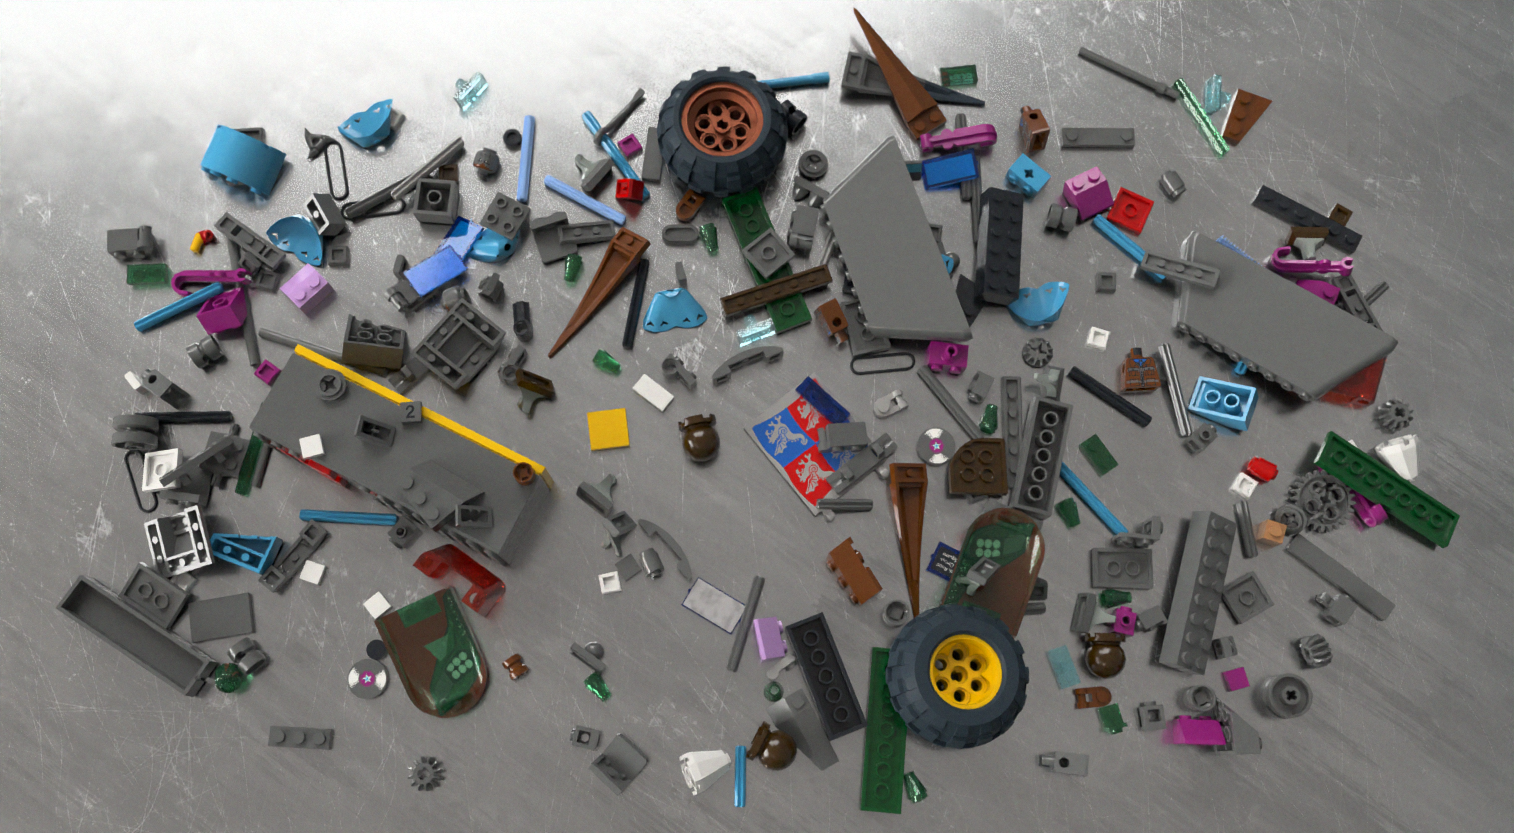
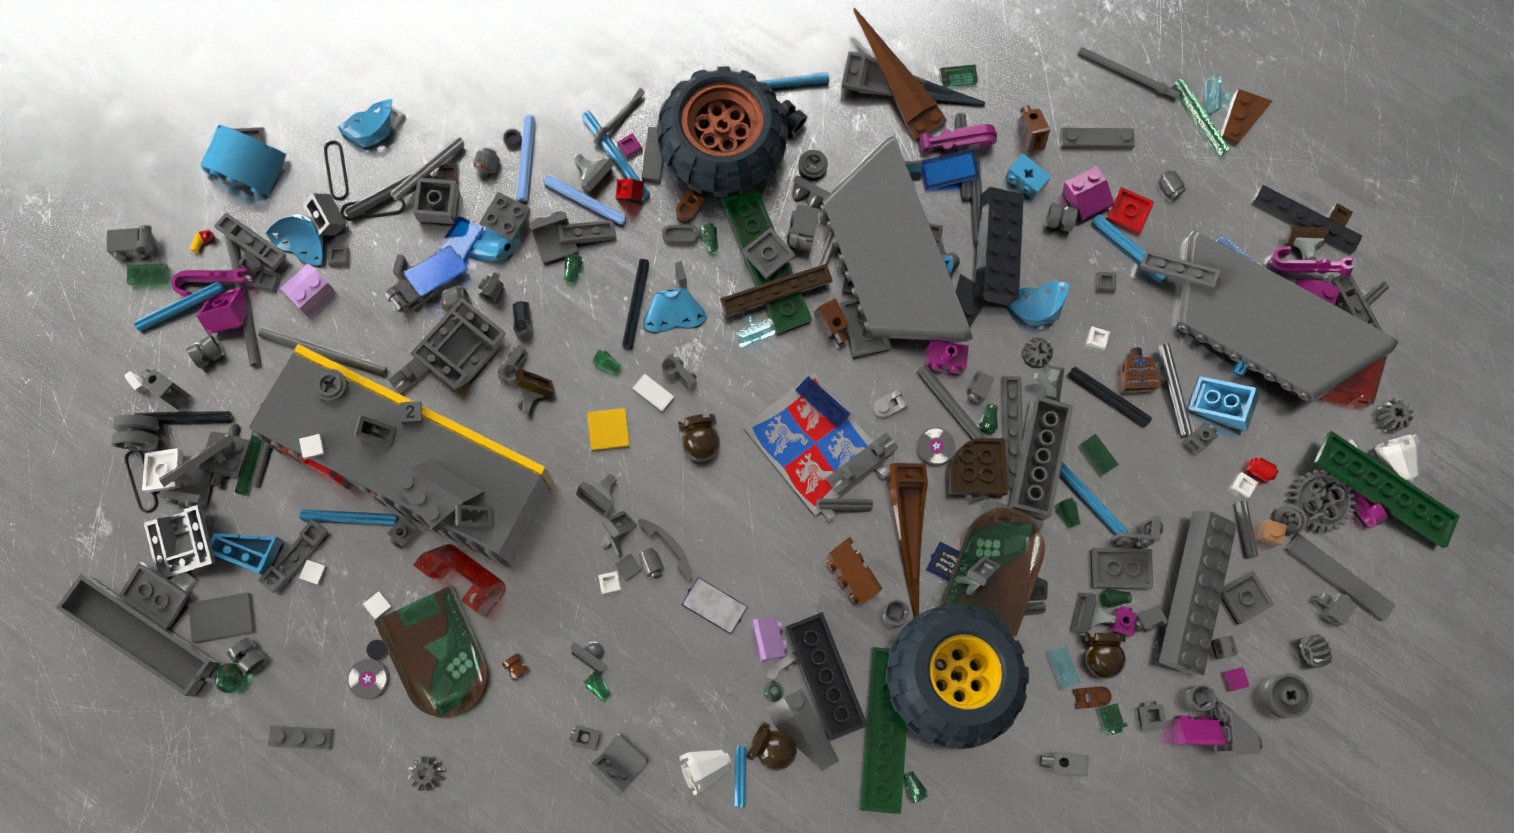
(267, 372): magenta tile -> none
(310, 138): dark grey piece -> none
(372, 344): dark grey wedge -> none
(469, 89): clear light blue tile -> none
(524, 470): reddish brown wheel -> none
(617, 263): reddish brown plate -> none
(745, 623): dark grey axle -> none
(768, 352): dark grey slope -> none
(842, 437): dark grey hinge -> none
(882, 355): black piece -> none

